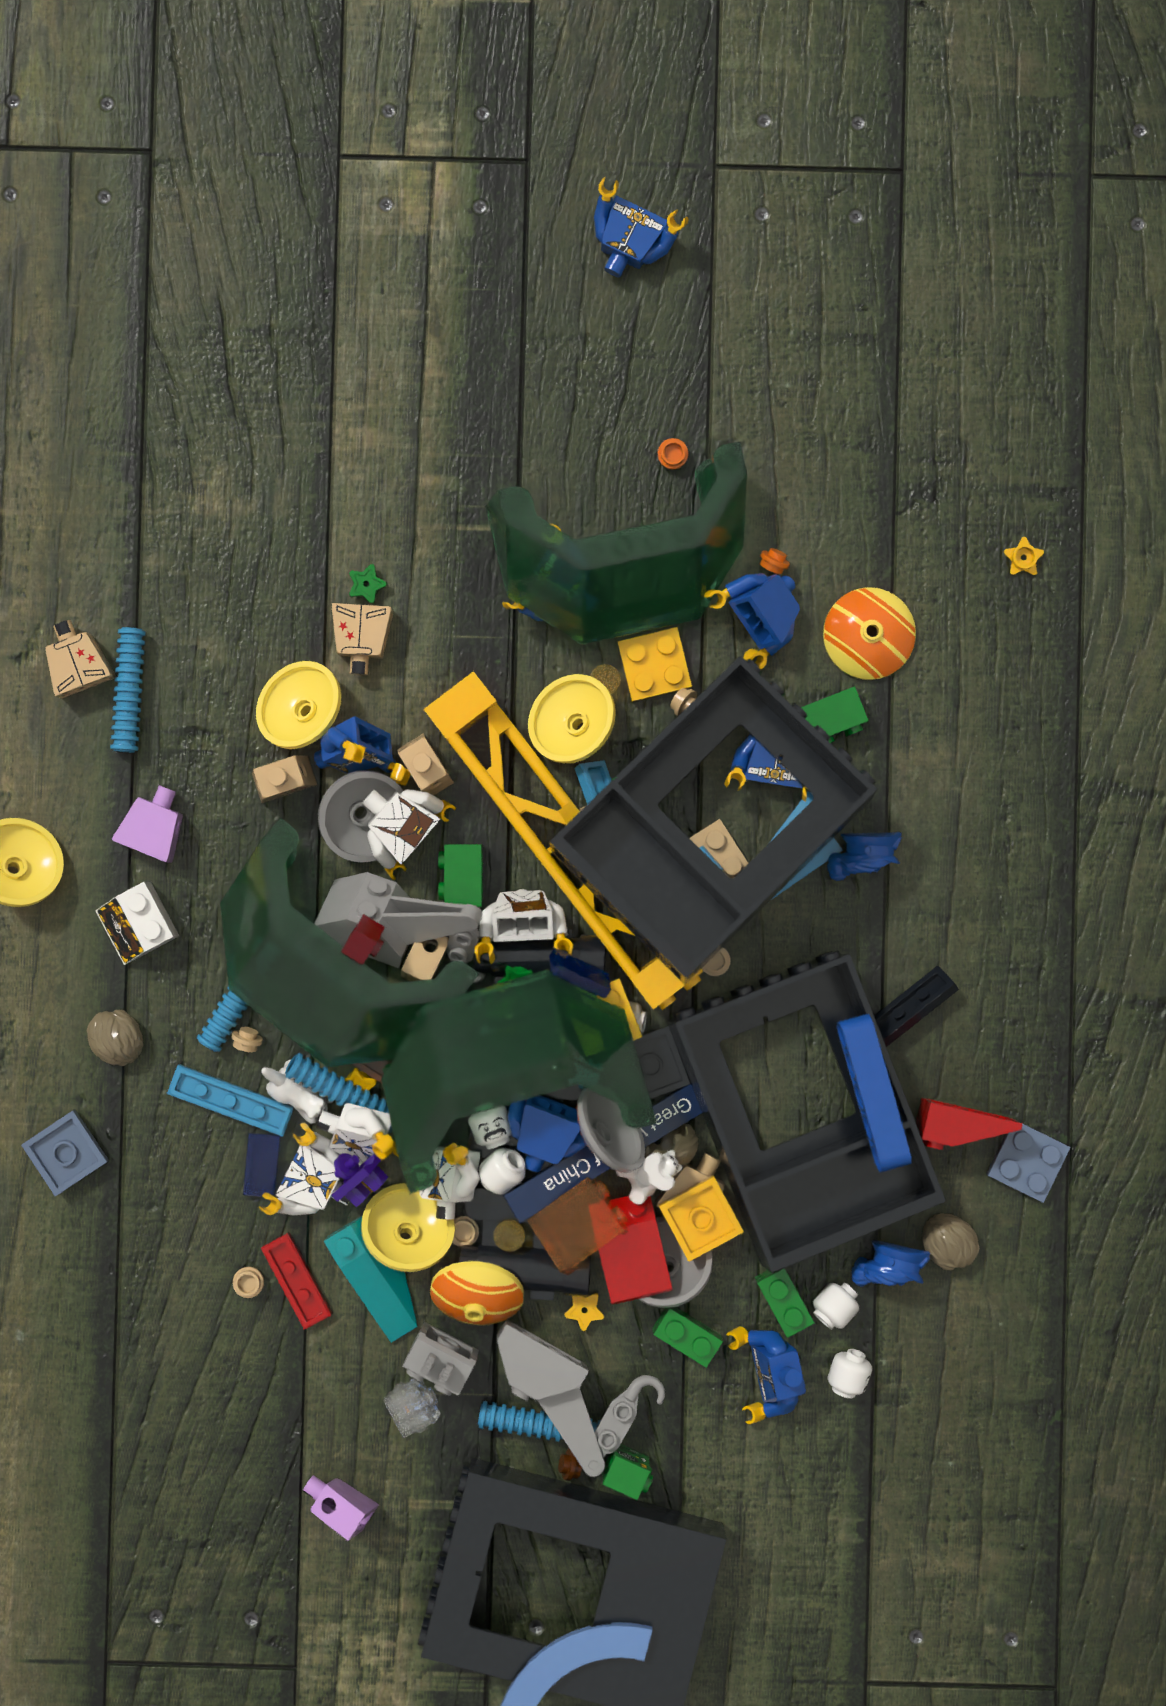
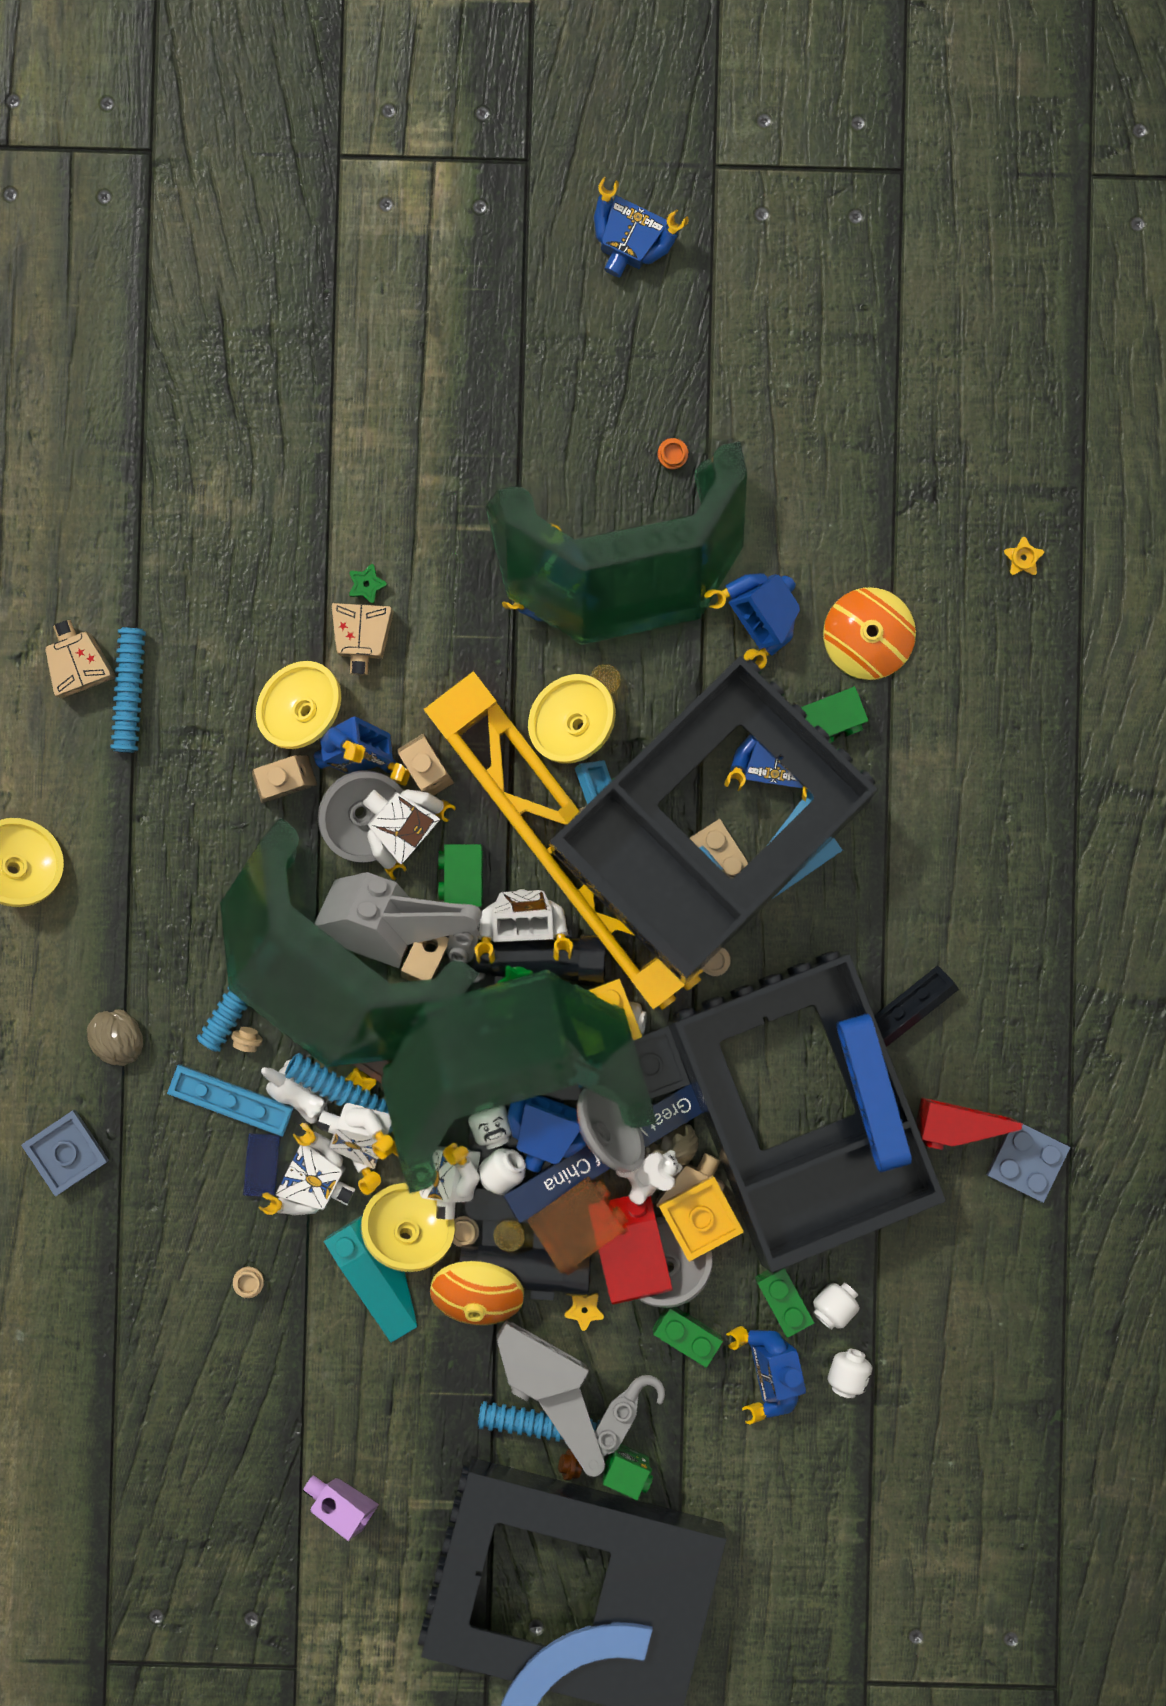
(137, 922): white slope -> none
(151, 826): lavender torso -> none
(296, 1280): red tile -> none
(353, 1174): dark purple hips -> none
(364, 940): dark red plate -> none
(412, 1407): clear head -> none
(440, 1359): light grey hinge -> none
(579, 973): clear blue tile -> none
(654, 664): yellow plate -> none
(682, 700): tan plate -> none
(774, 561): orange plate -> none
(864, 854): blue piece -> none
(890, 1265): blue piece -> none
(950, 1241): dark tan hair -> none

